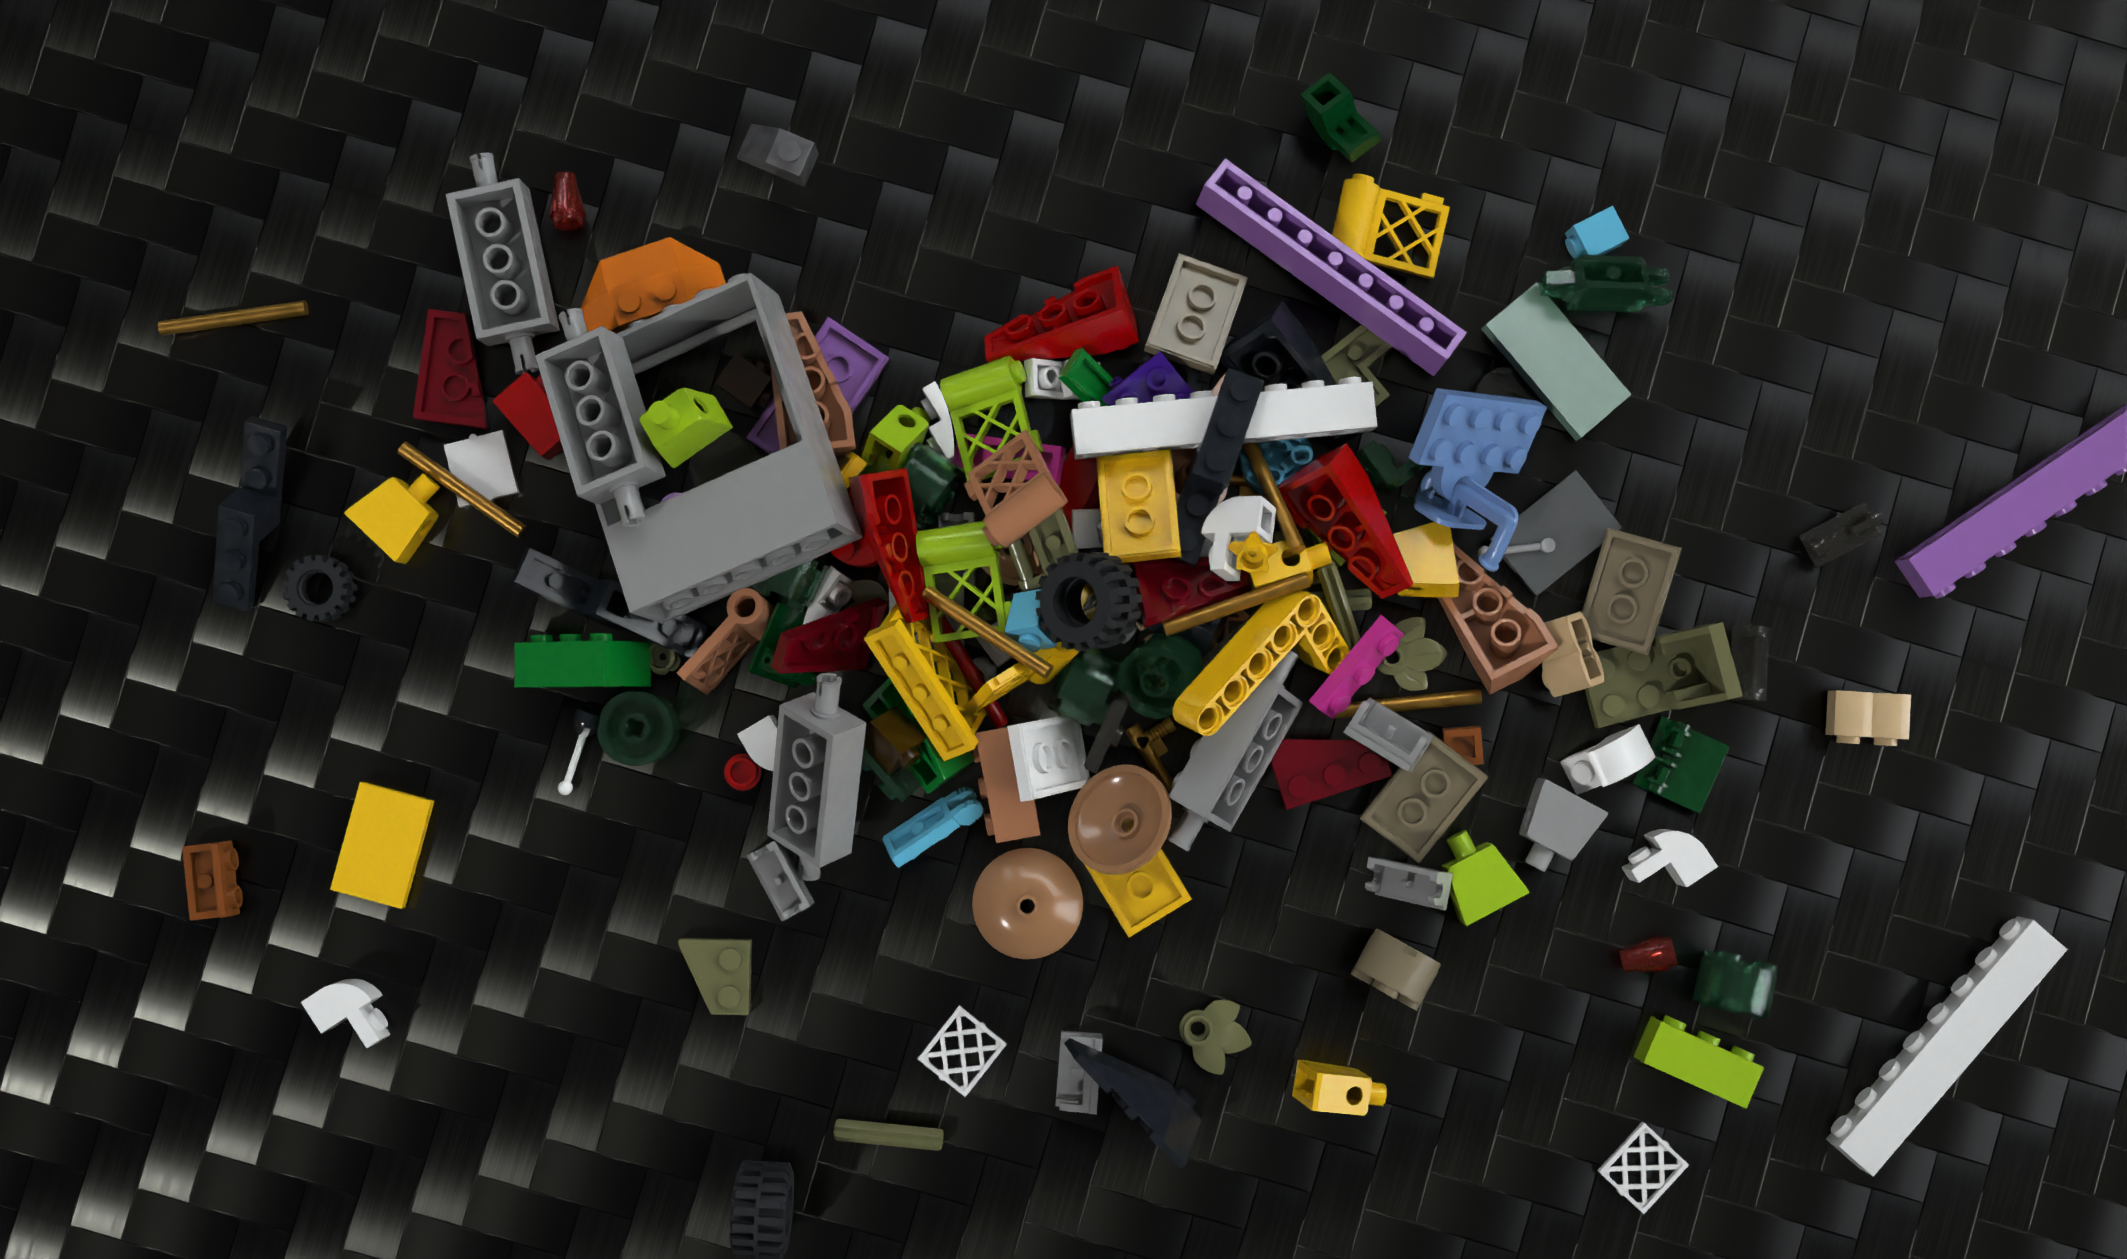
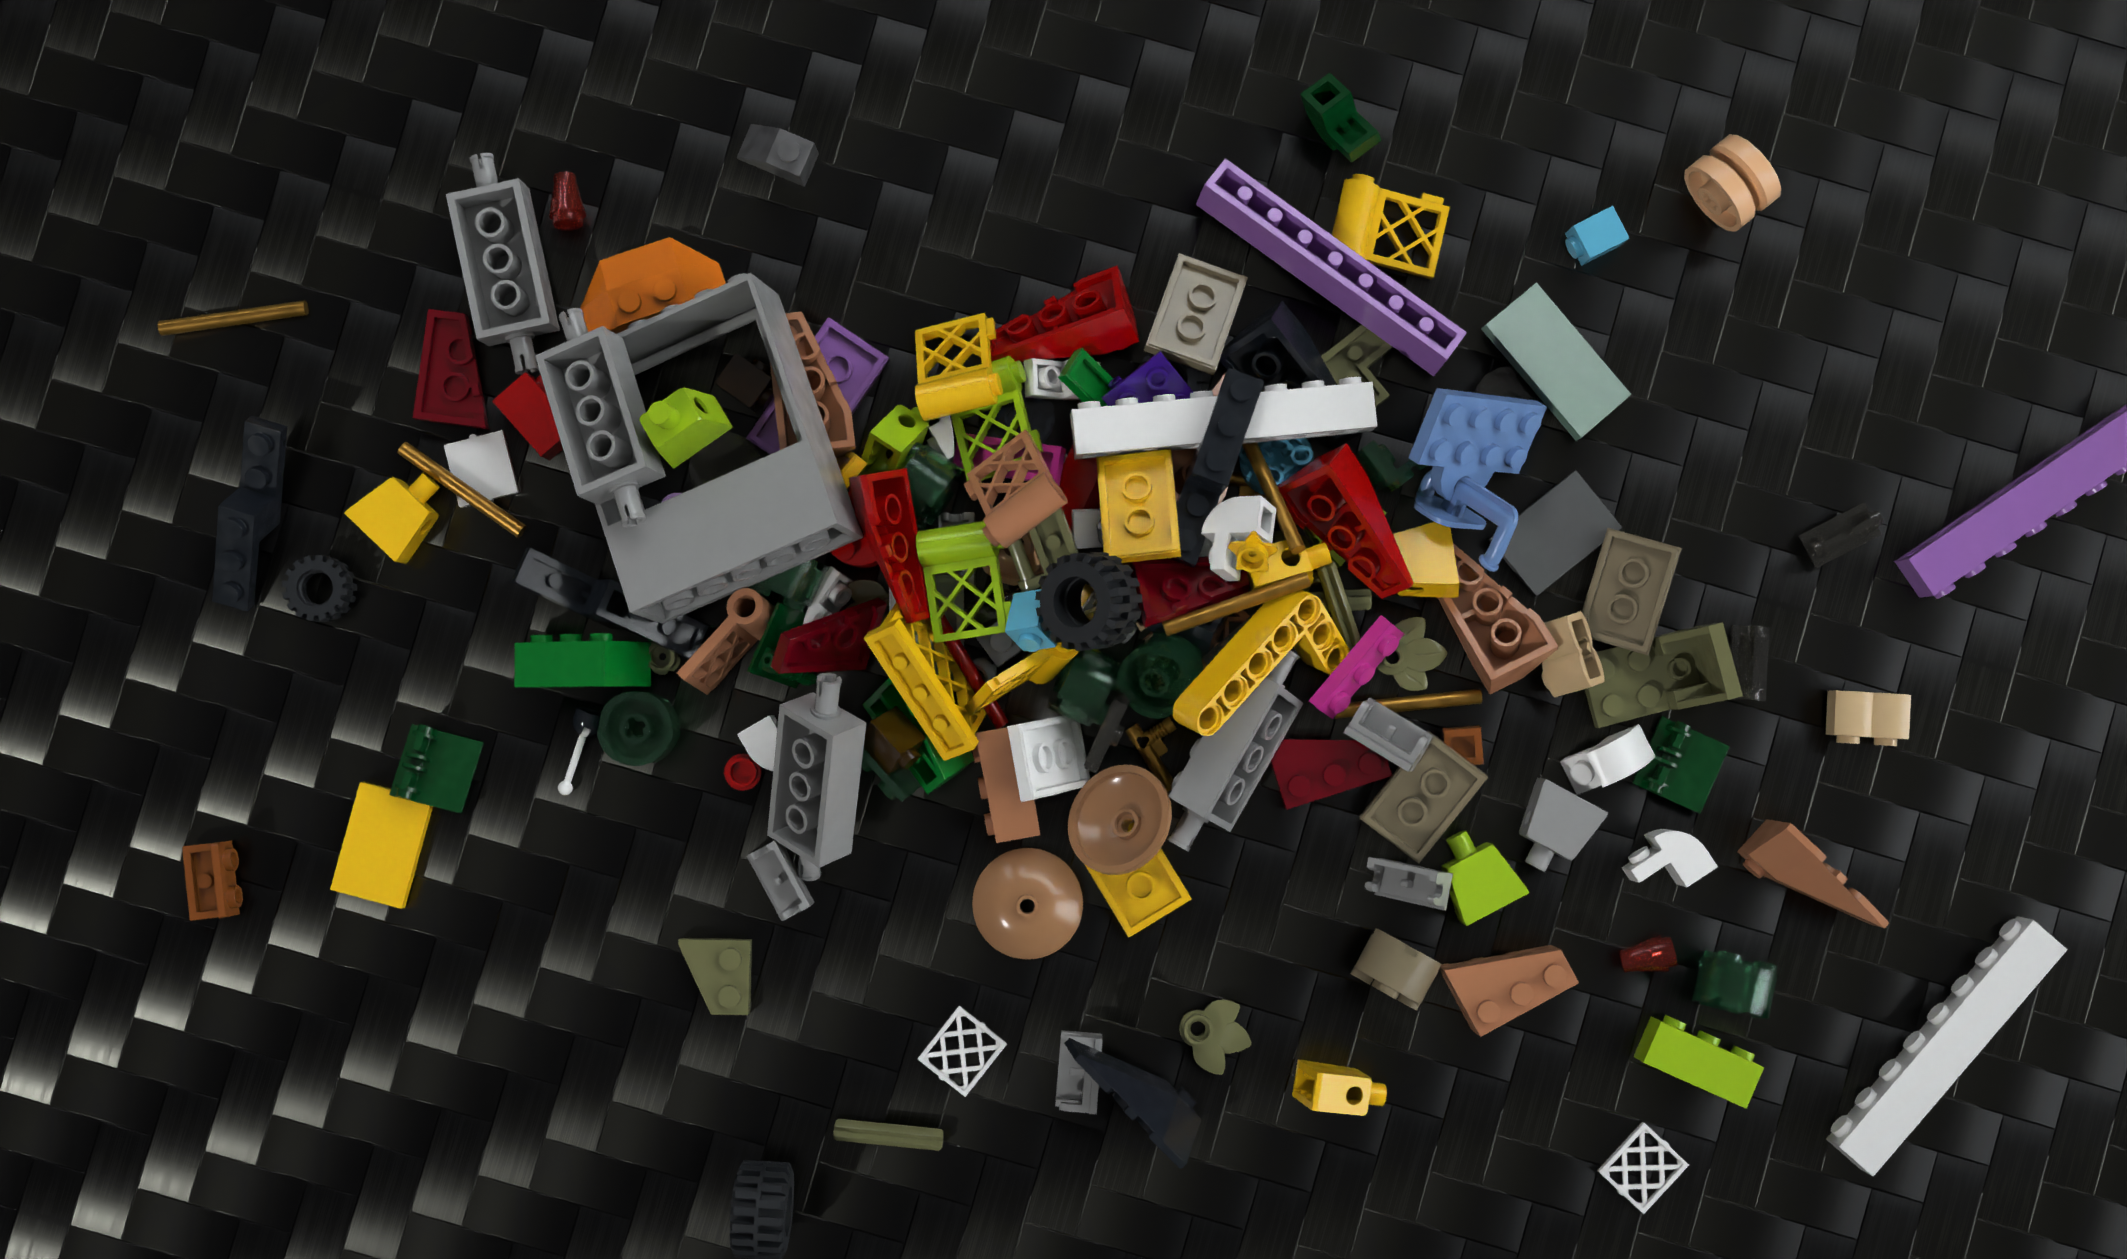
(351, 1001): white brick -> none
(436, 768): none -> dark green hinge
(932, 825): medium azure hinge -> none
(957, 387): none -> yellow piece
(987, 631): pearl gold bar -> none
(1507, 984): none -> nougat wedge
(1546, 545): light grey hinge -> none
(1607, 284): clear green hinge -> none
(1732, 182): none -> light nougat wheel
(1792, 860): none -> nougat wedge

